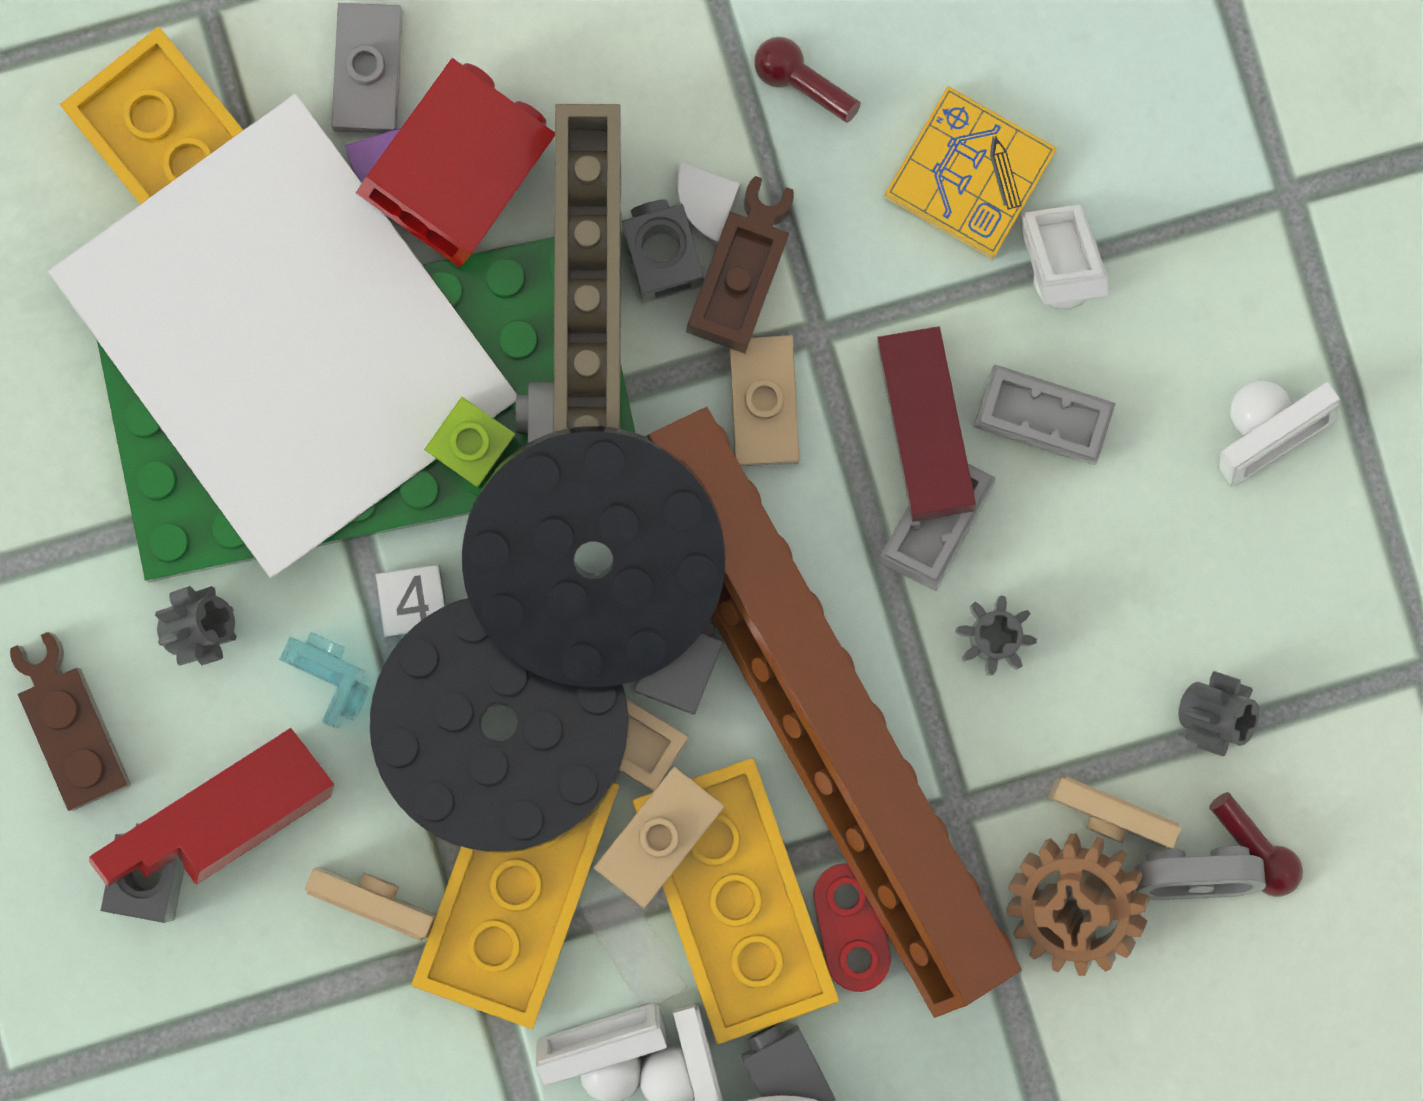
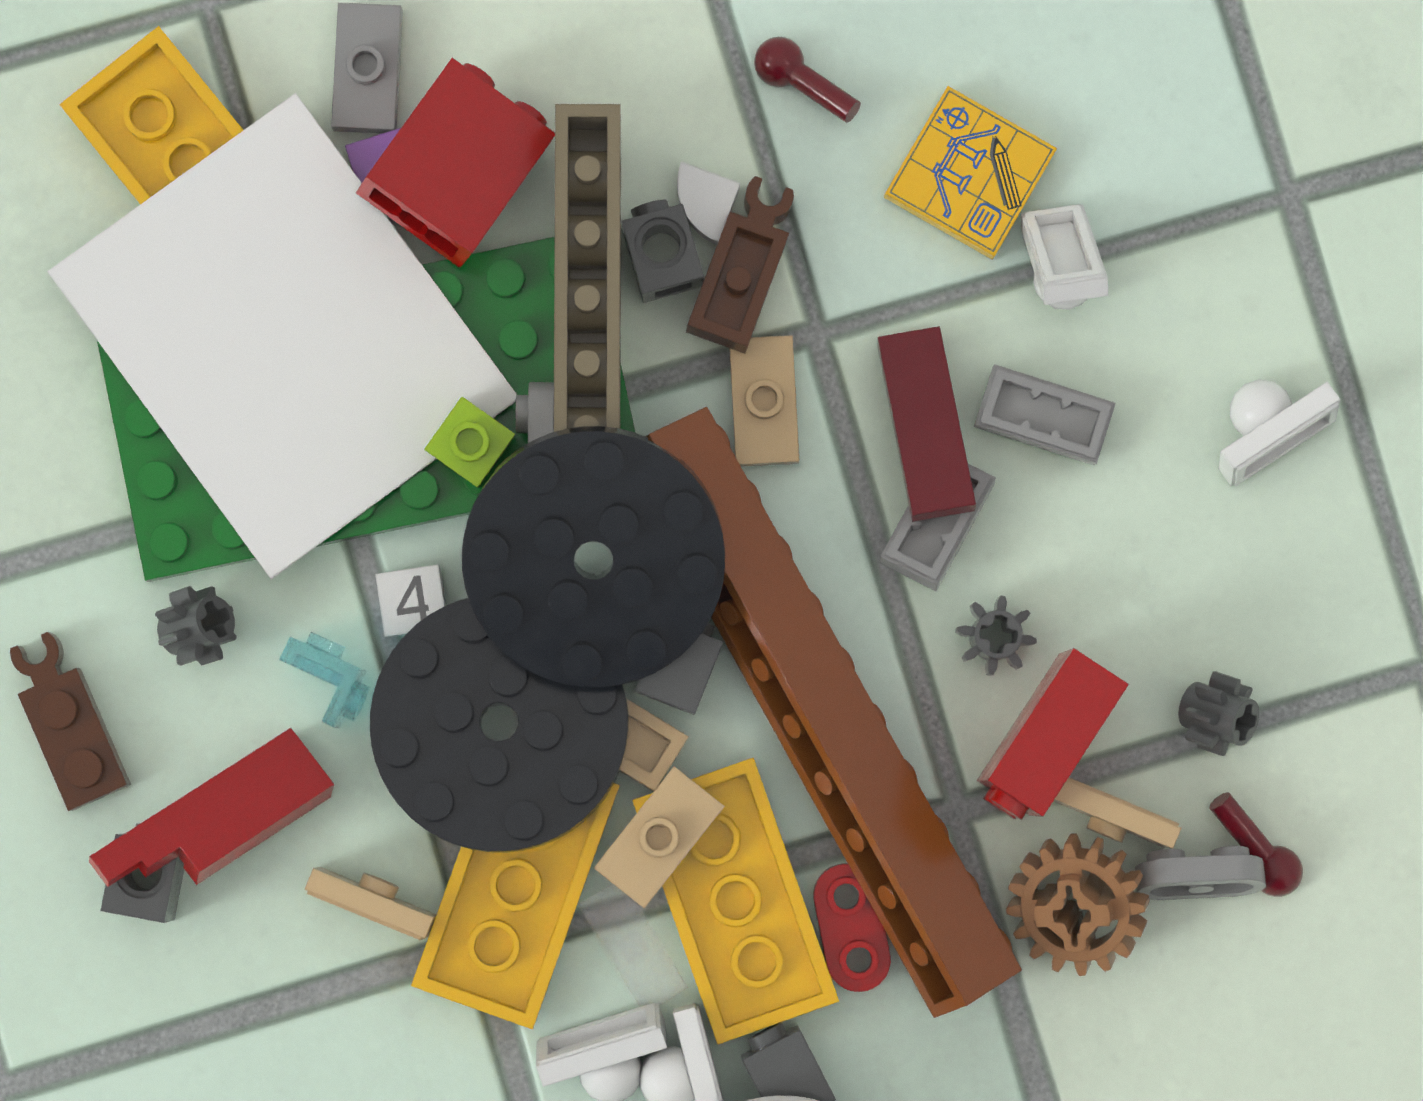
(1050, 735): none -> red brick

